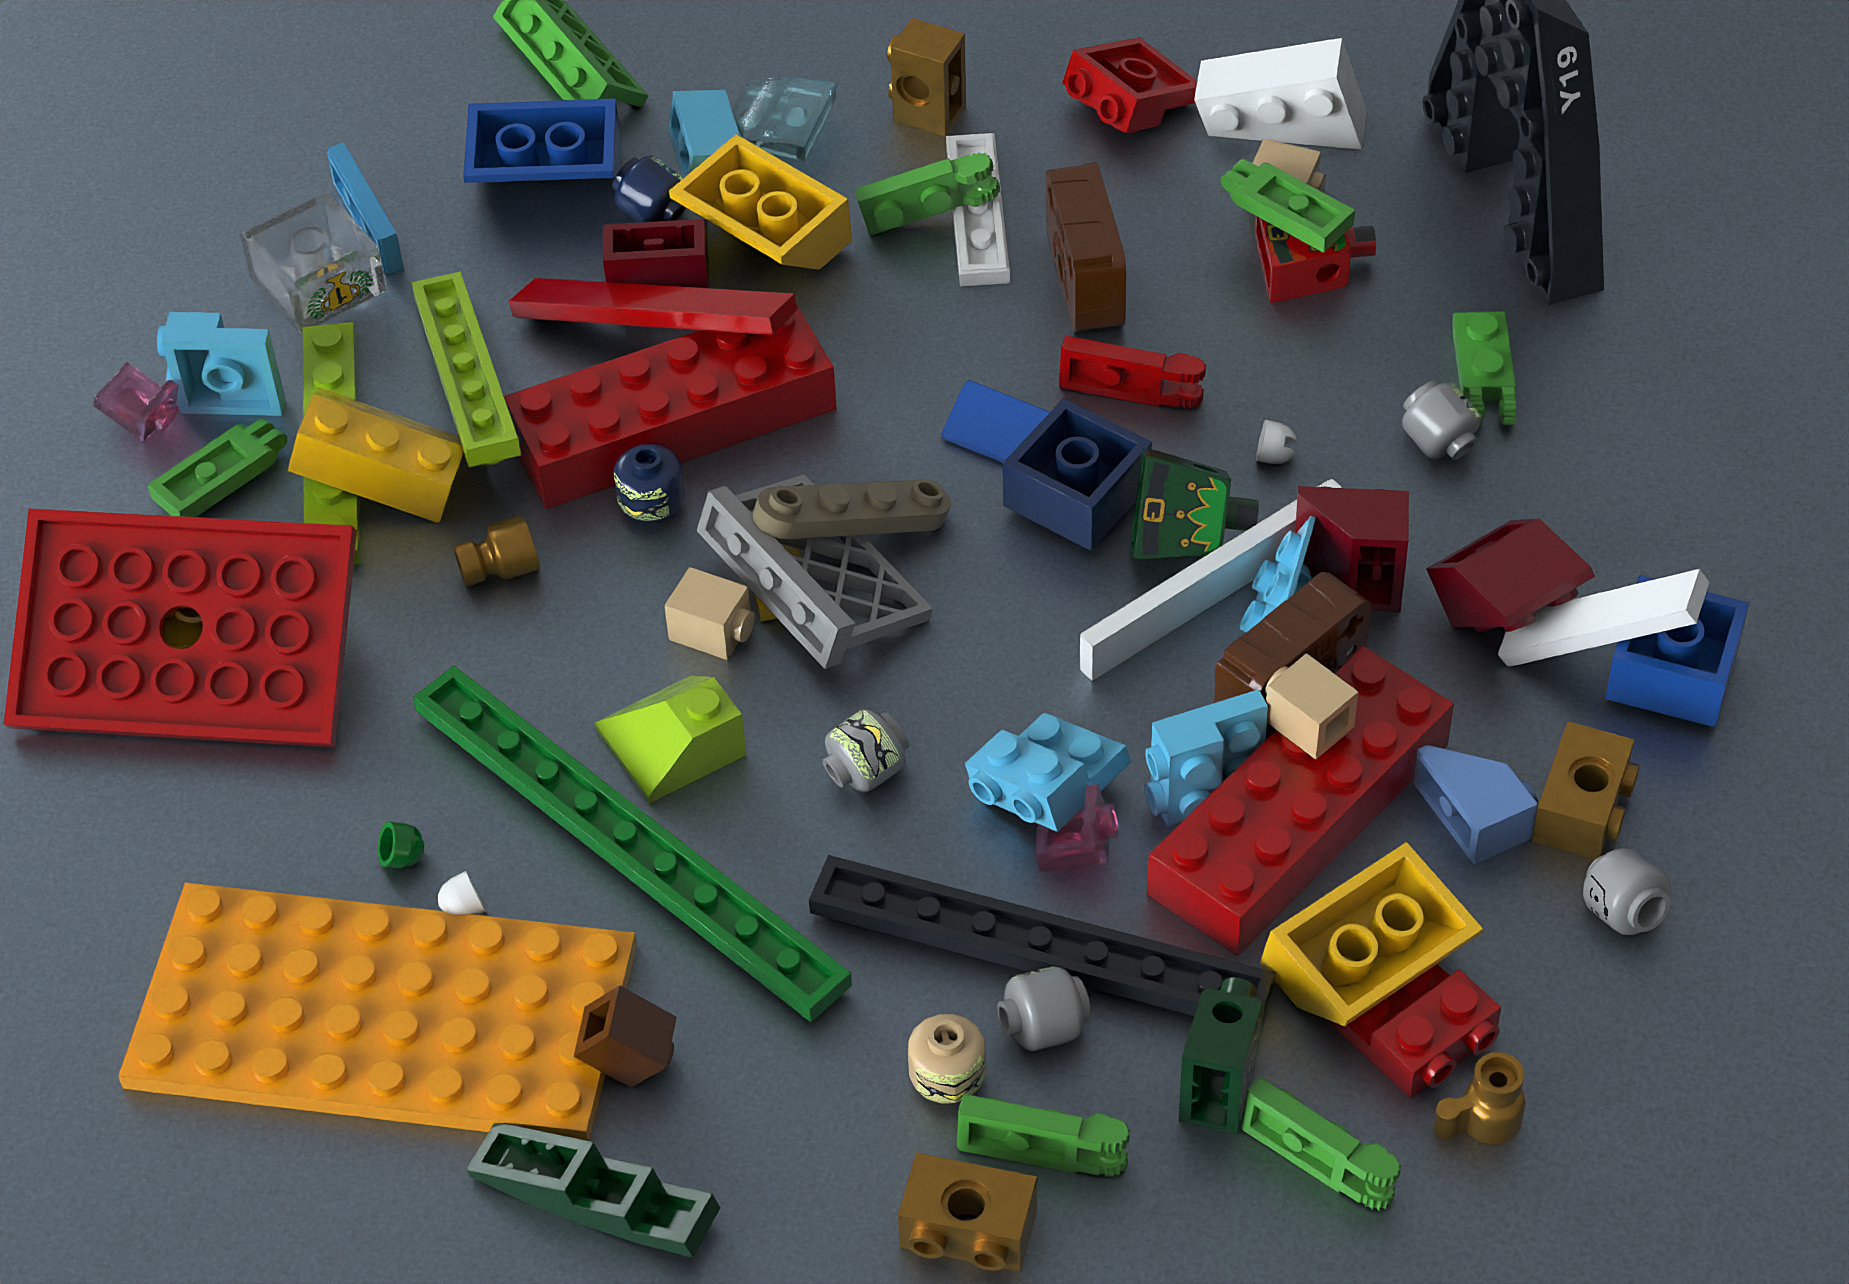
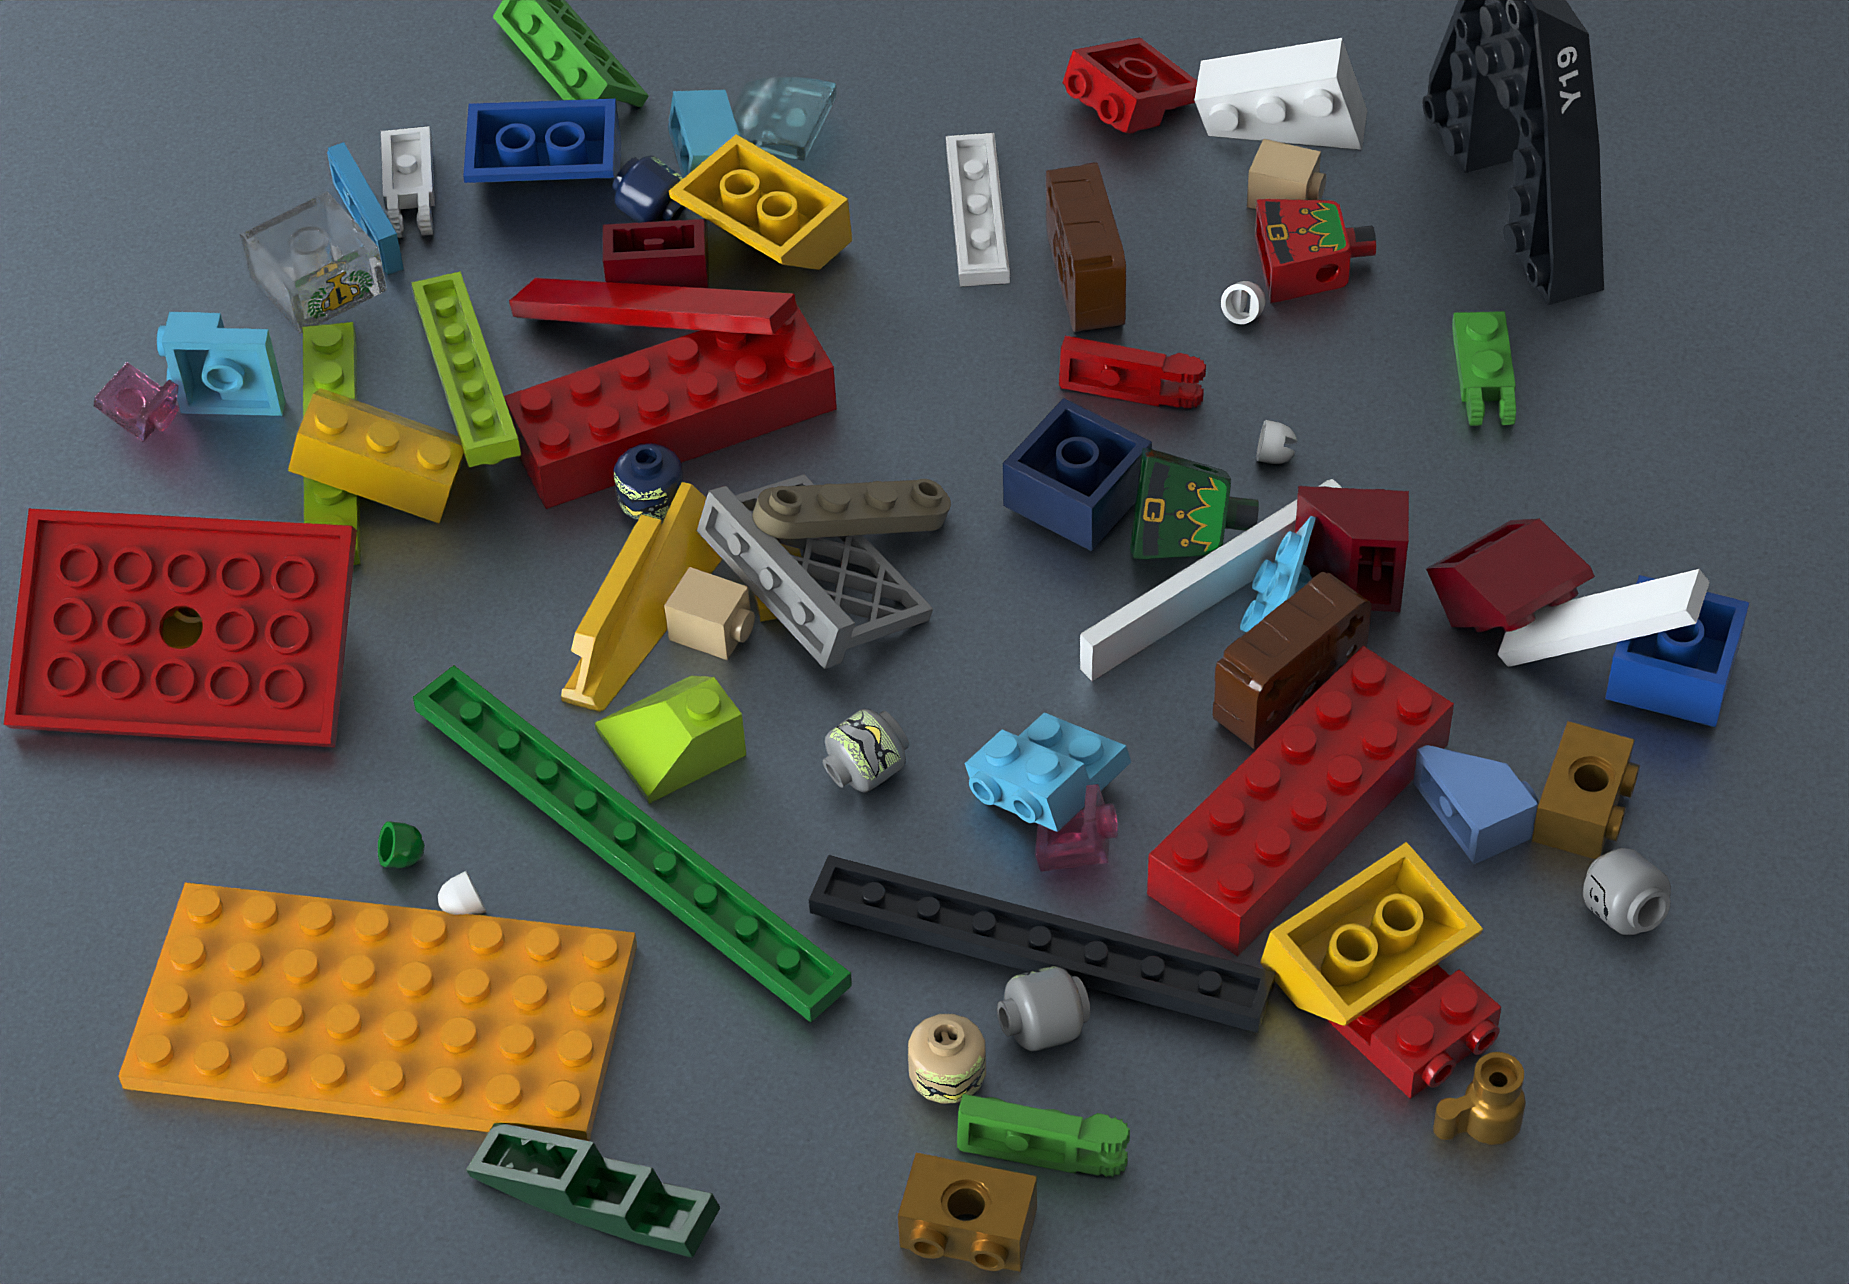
(218, 469): bright green hinge -> none
(408, 176): none -> white hinge
(505, 551): pearl gold piece -> none
(625, 1036): reddish brown brick -> none
(629, 607): none -> yellow wedge
(927, 76): pearl gold brick -> none
(927, 192): bright green hinge -> none
(990, 421): blue slope -> none
(1201, 750): medium azure plate -> none
(1223, 1039): dark green torso -> none
(1235, 300): none -> white hinge
(1288, 203): bright green hinge -> none
(1310, 705): tan brick -> none
(1320, 1145): bright green hinge -> none
(1441, 420): light grey head -> none

